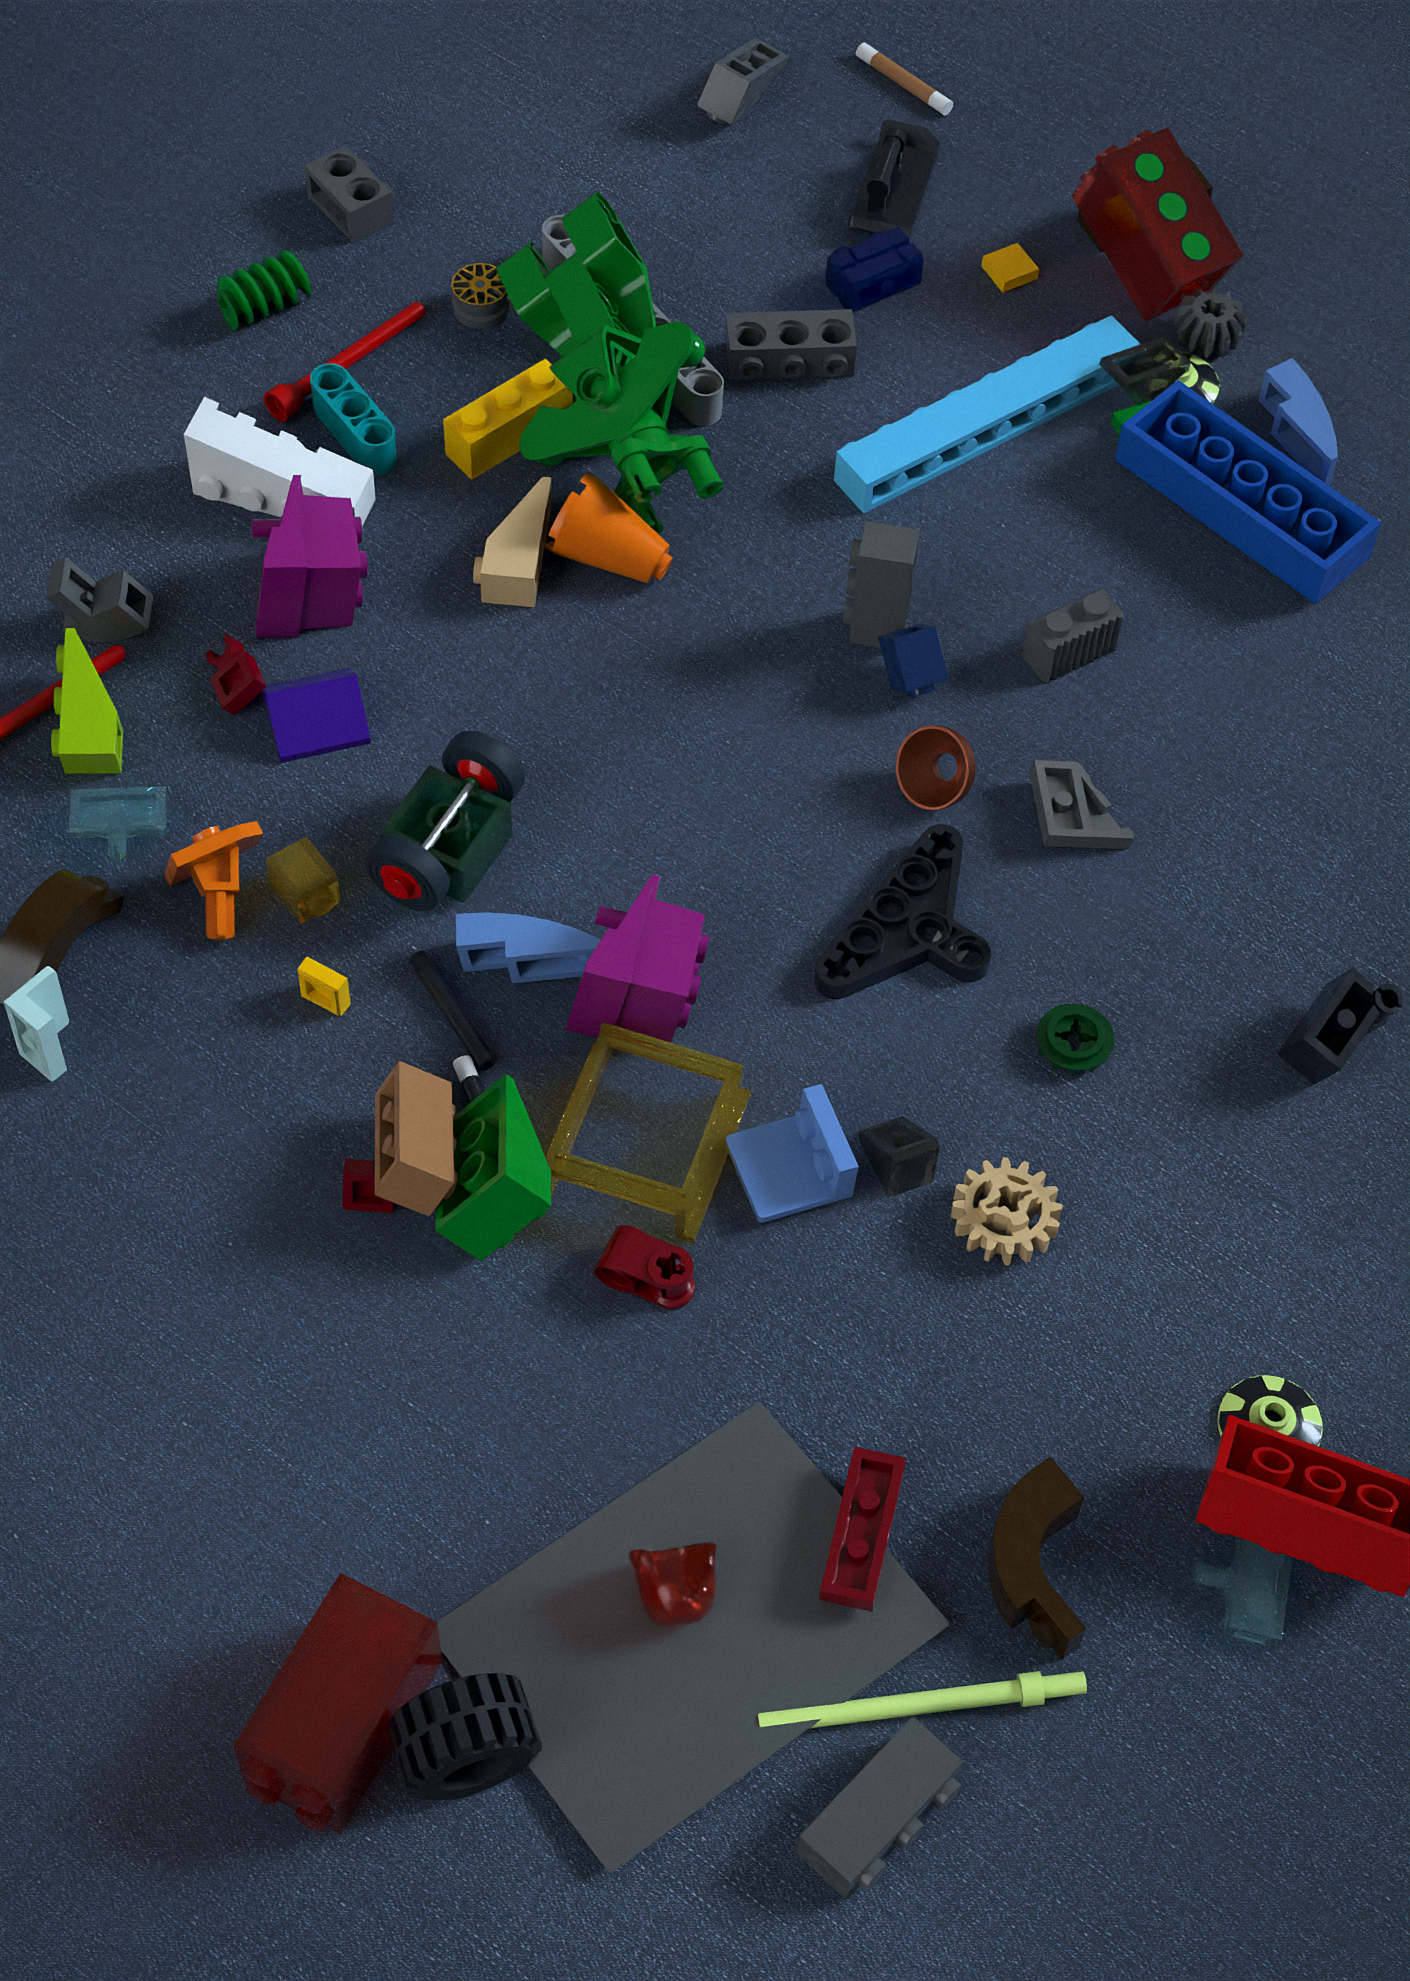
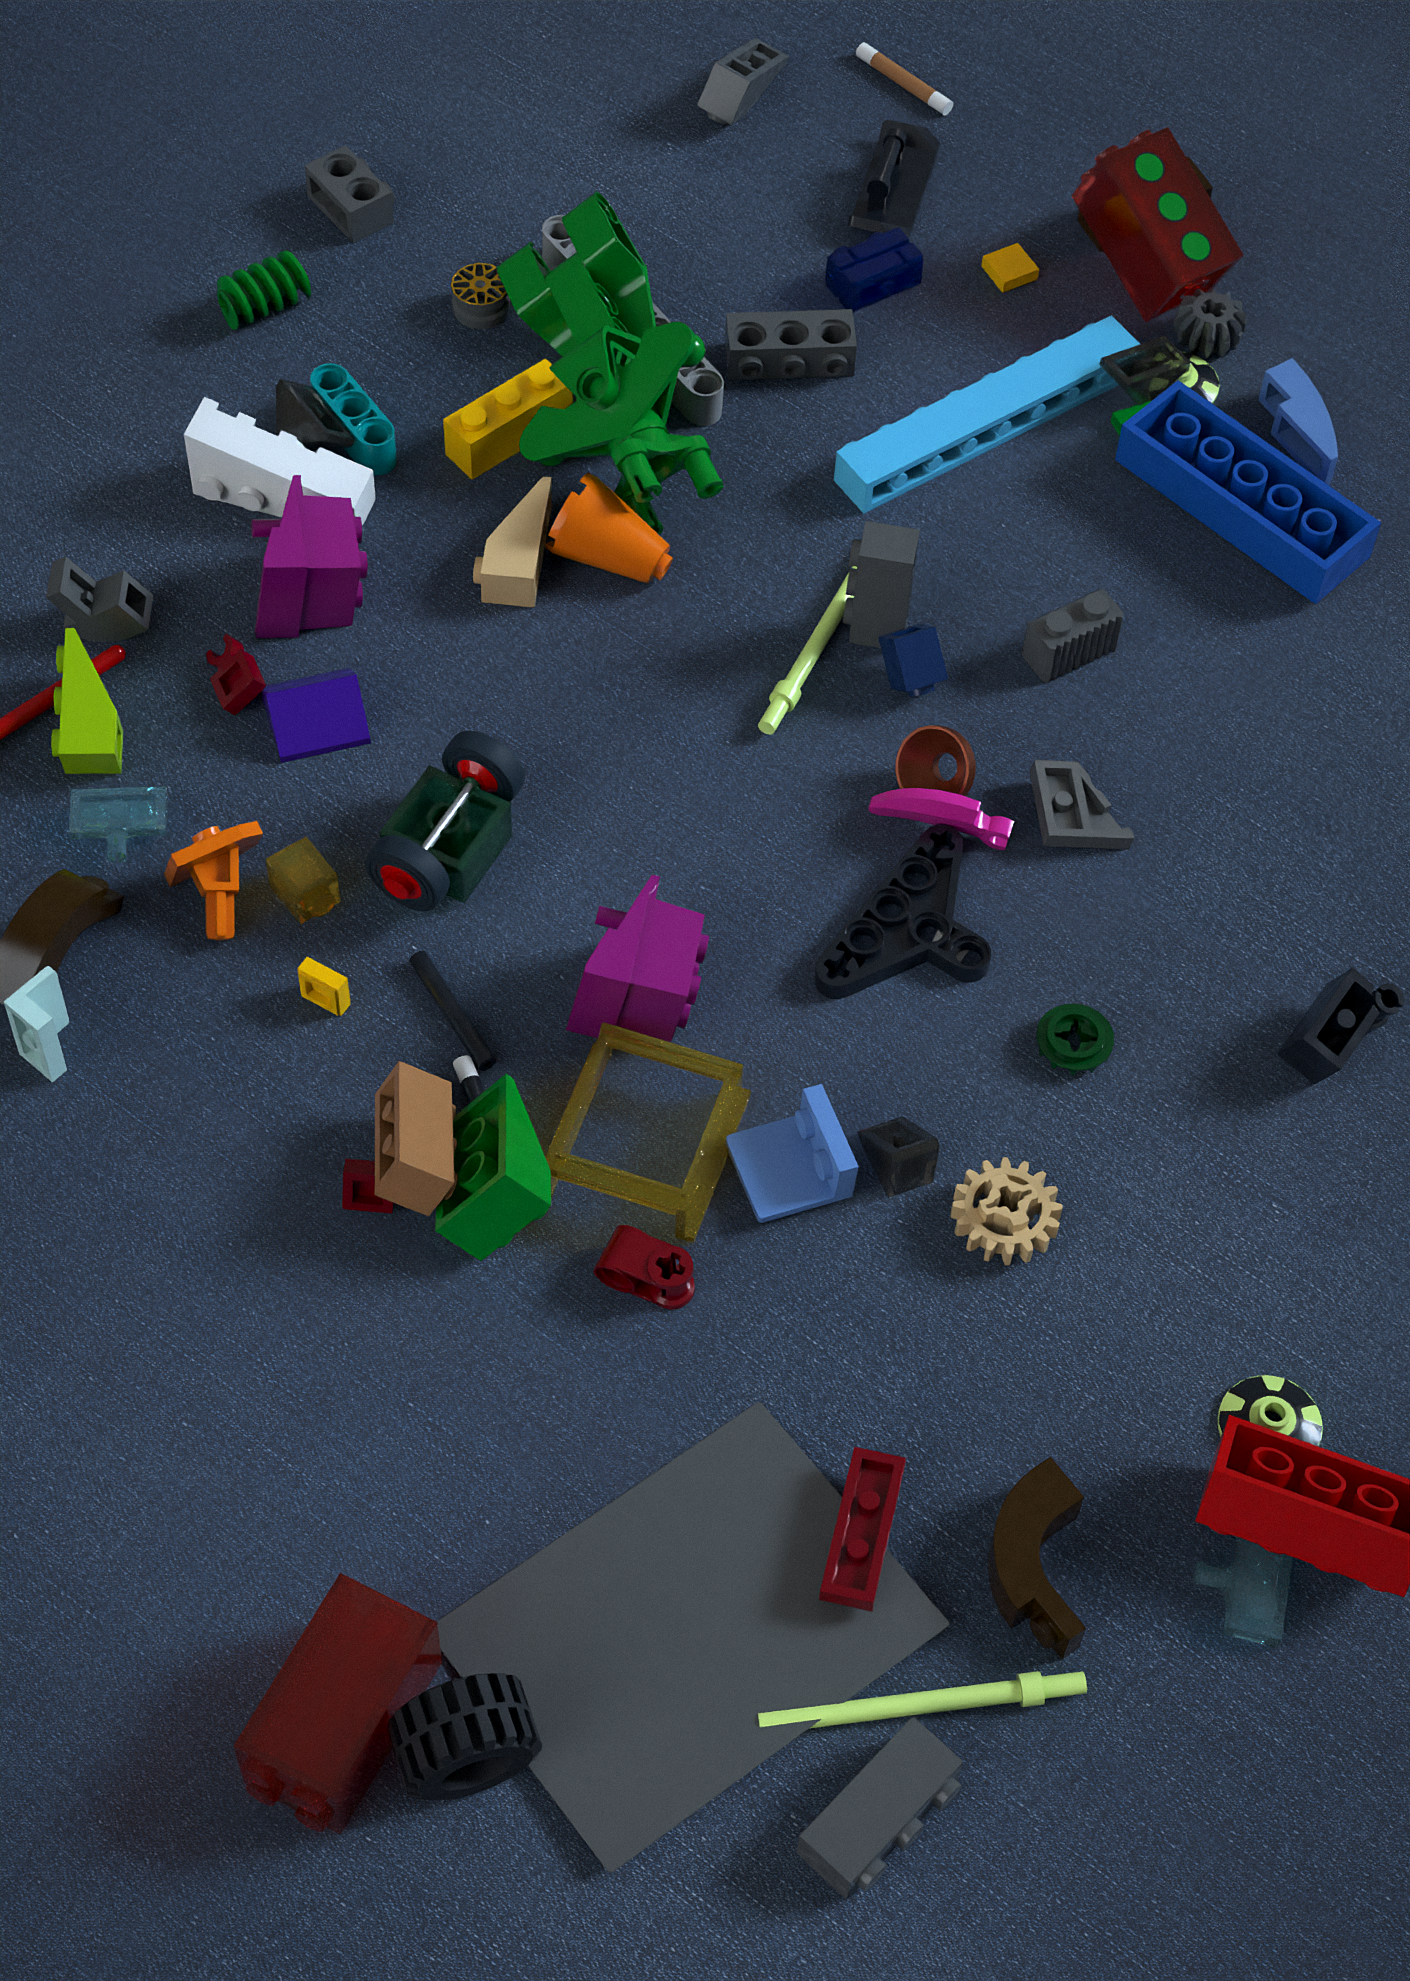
(285, 400): red piece -> none
(308, 418): none -> clear smoke slope
(524, 944): medium blue slope -> none
(676, 1582): clear red hair -> none
(787, 691): none -> yellowish green bar
(944, 808): none -> dark pink piece

